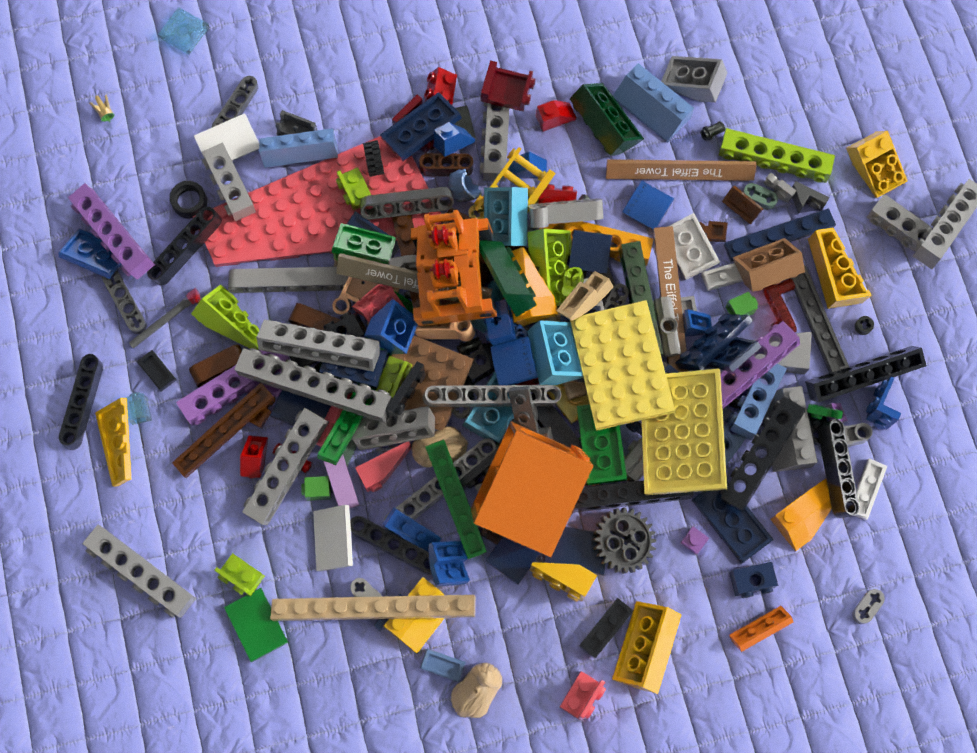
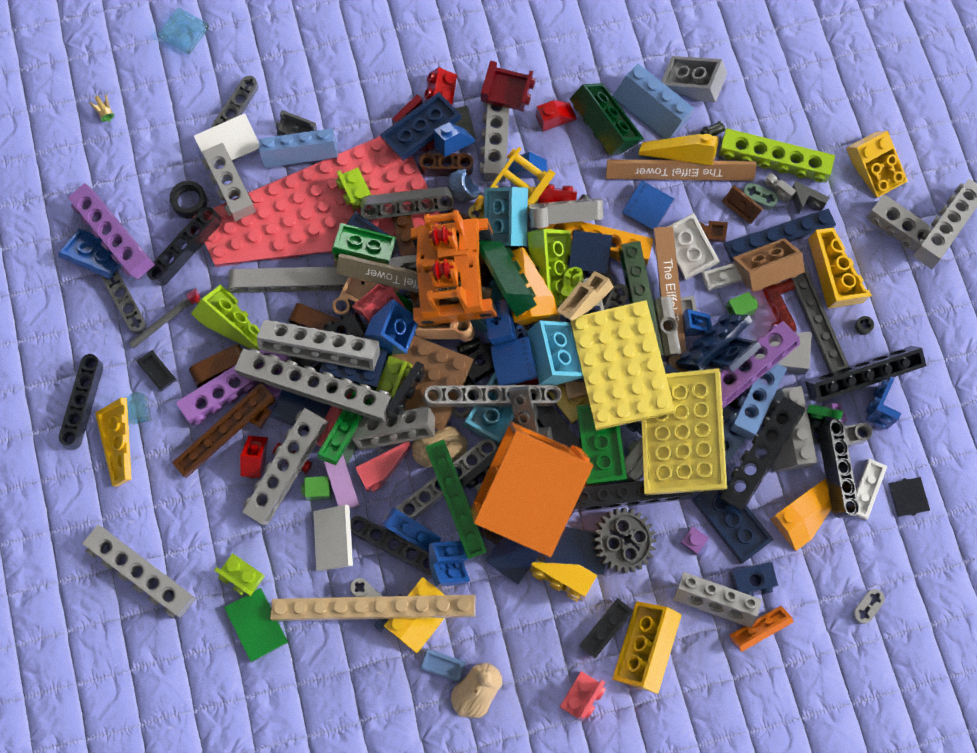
(373, 158): black tyre -> none
(690, 148): none -> yellow wedge
(717, 599): none -> light grey brick
(909, 496): none -> black piece

